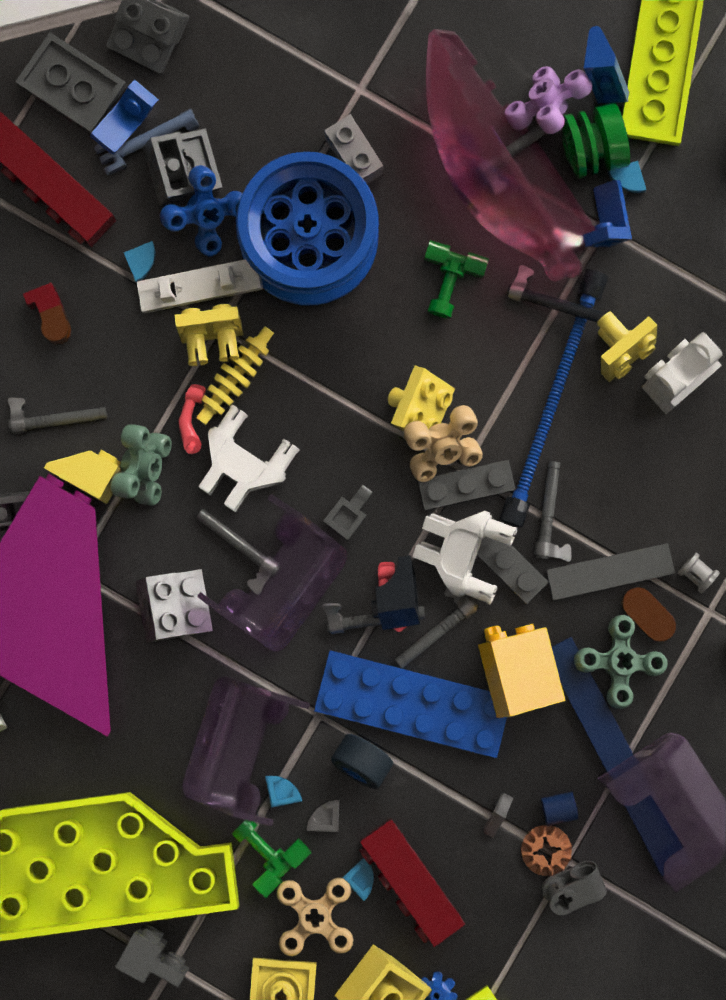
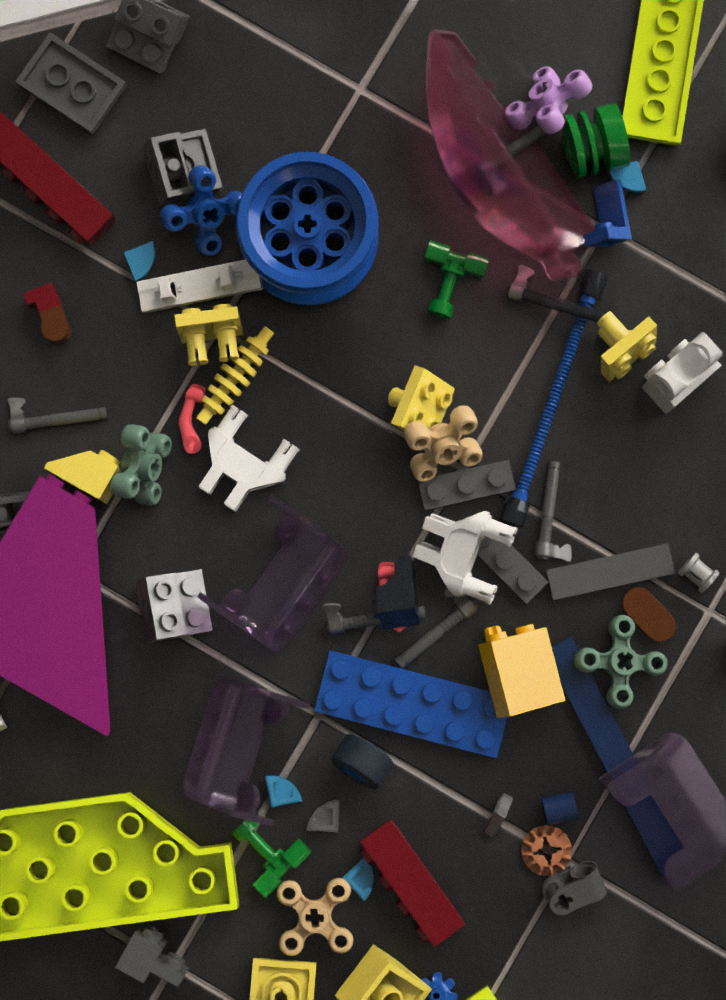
(124, 117): blue bracket -> none
(185, 119): sand blue hinge -> none
(267, 565): dark grey piece -> none
(346, 515): dark grey plate -> none
(353, 148): light grey brick -> none
(604, 69): blue tile -> none

